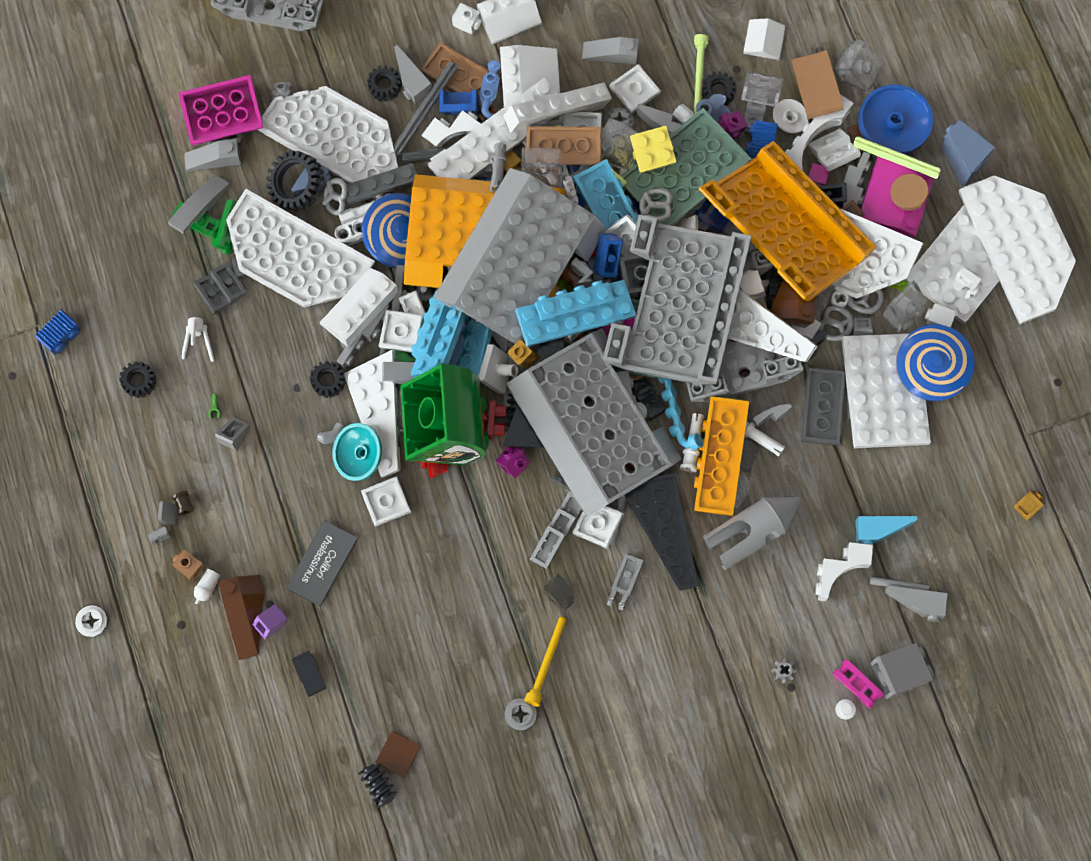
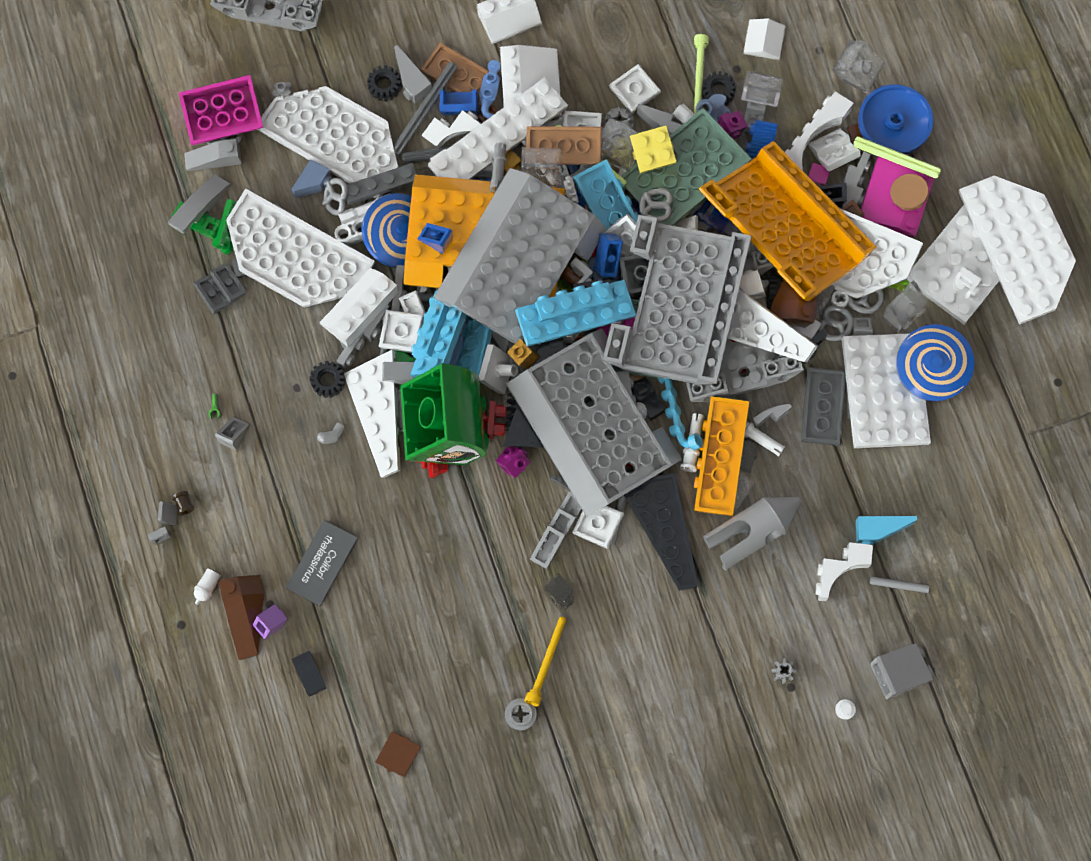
(58, 332): blue brick -> none
(84, 616): white gear -> none
(141, 390): black tyre -> none
(188, 565): medium nougat brick -> none
(194, 328): white plant -> none
(276, 179): black tyre -> none
(350, 448): teal dish -> none
(378, 785): black piece -> none
(385, 501): white plate -> none
(436, 237): none -> blue slope
(466, 19): white brick -> none
(535, 111): white arch -> none
(611, 50): light grey slope -> none
(625, 579): light grey hinge -> none
(794, 111): white dish -> none
(817, 84): medium nougat tile -> none
(858, 683): dark pink plate -> none
(923, 602): light grey slope -> none
(940, 315): white brick -> none
(965, 151): sand blue slope -> none
(1030, 504): pearl gold bracket -> none

